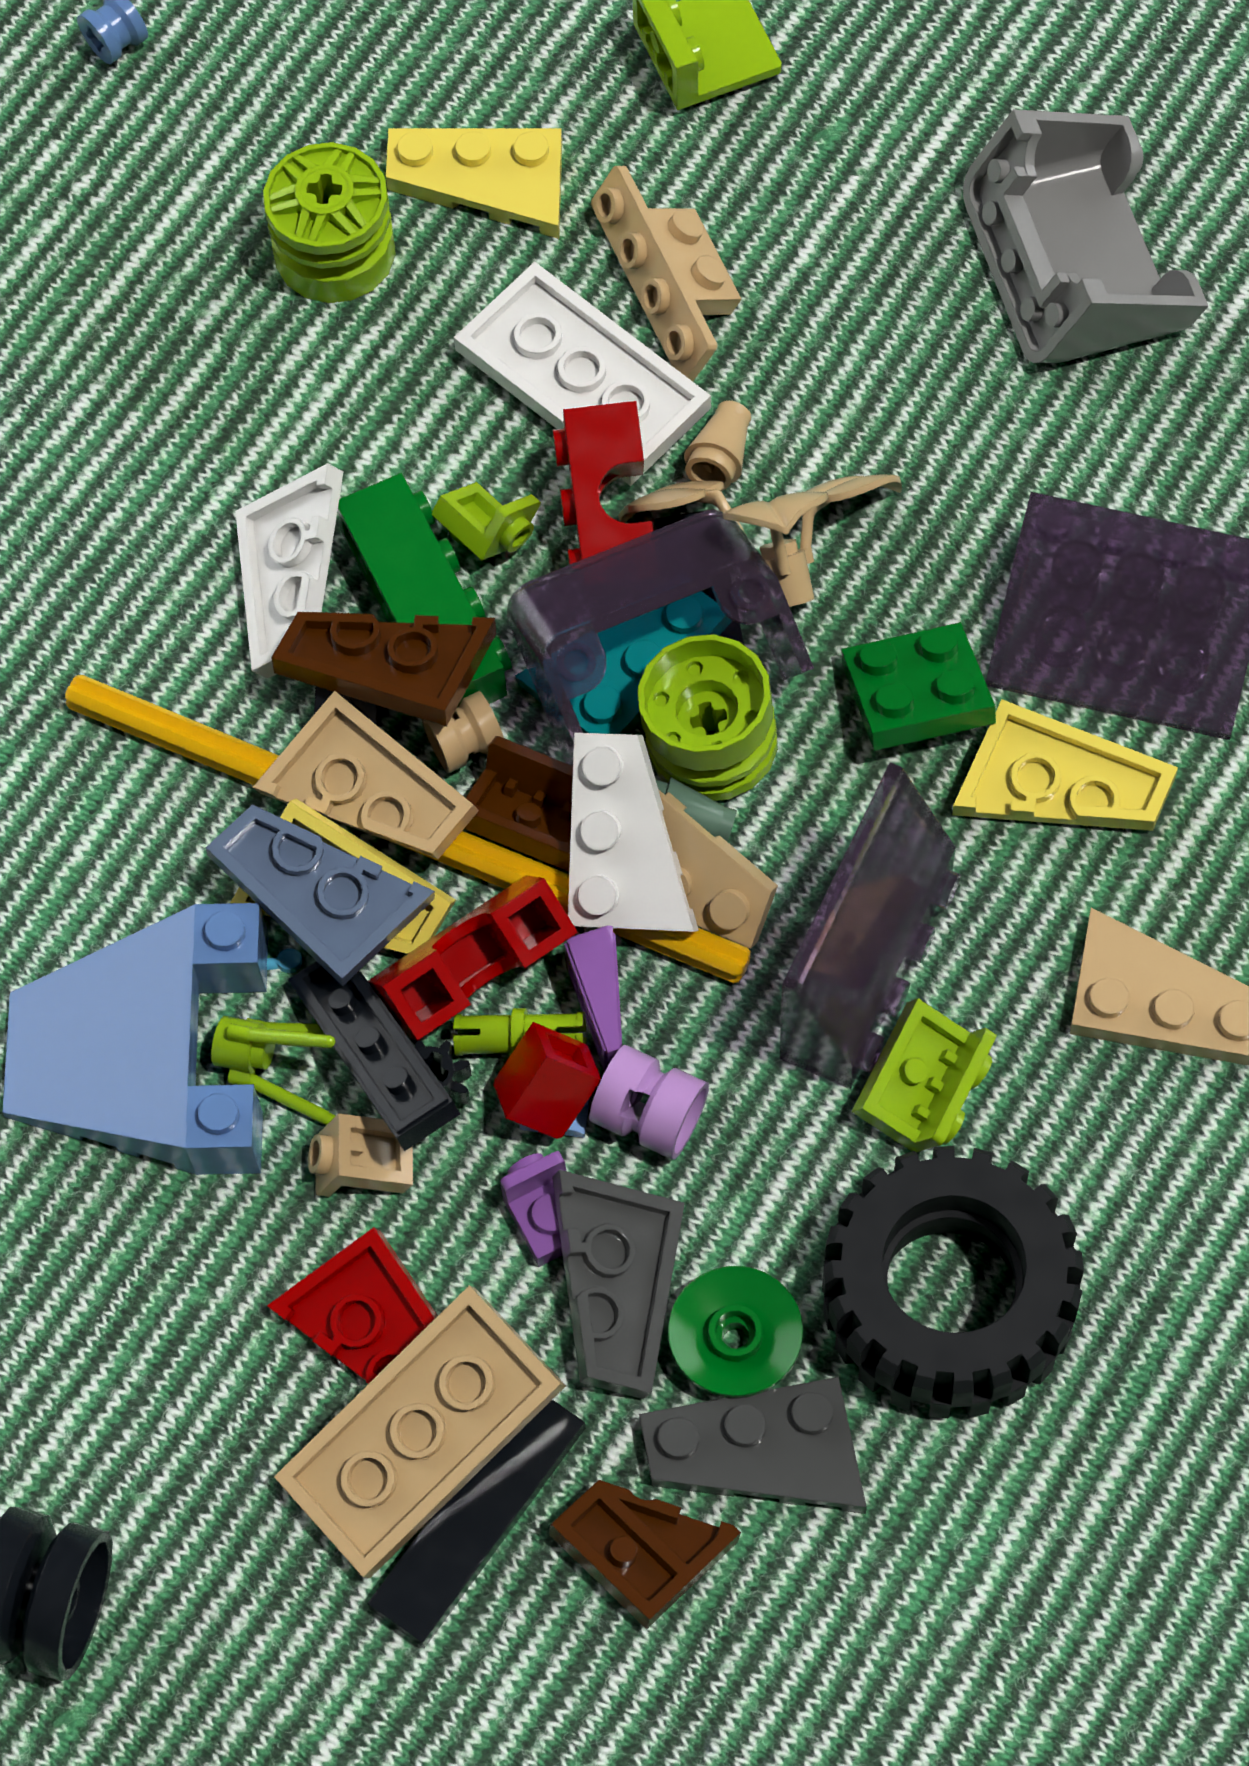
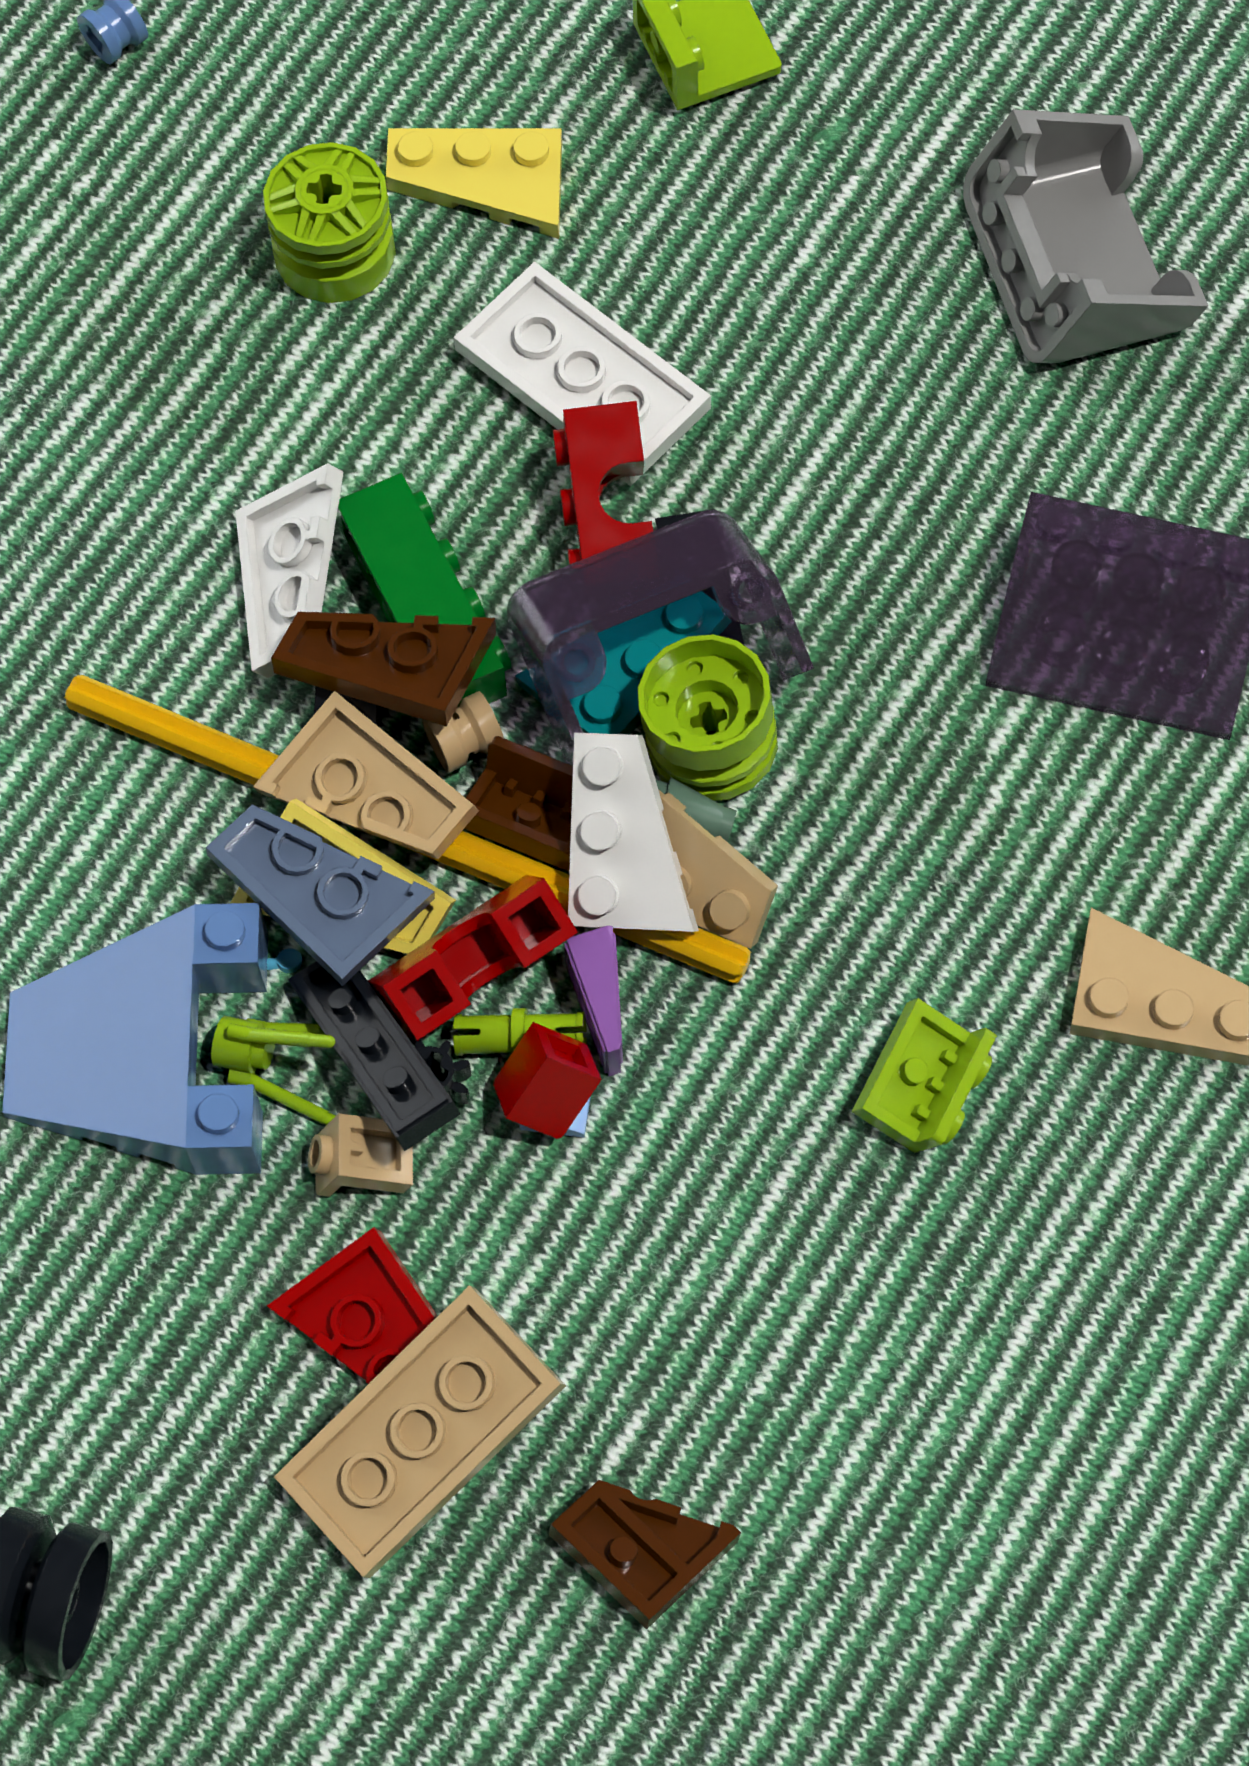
(473, 1526): black tile -> none
(483, 522): lime bracket -> none
(532, 1203): medium lavender bracket -> none
(618, 1277): dark grey wing -> none
(669, 269): tan bracket -> none
(669, 1113): lavender wheel -> none
(719, 446): tan cone -> none
(741, 1301): green dish -> none
(767, 1445): dark grey wing -> none
(777, 515): tan plant -> none
(867, 935): clear purple slope -> none
(918, 686): green plate -> none
(967, 1200): black tyre -> none
(1061, 775): light yellow wing -> none

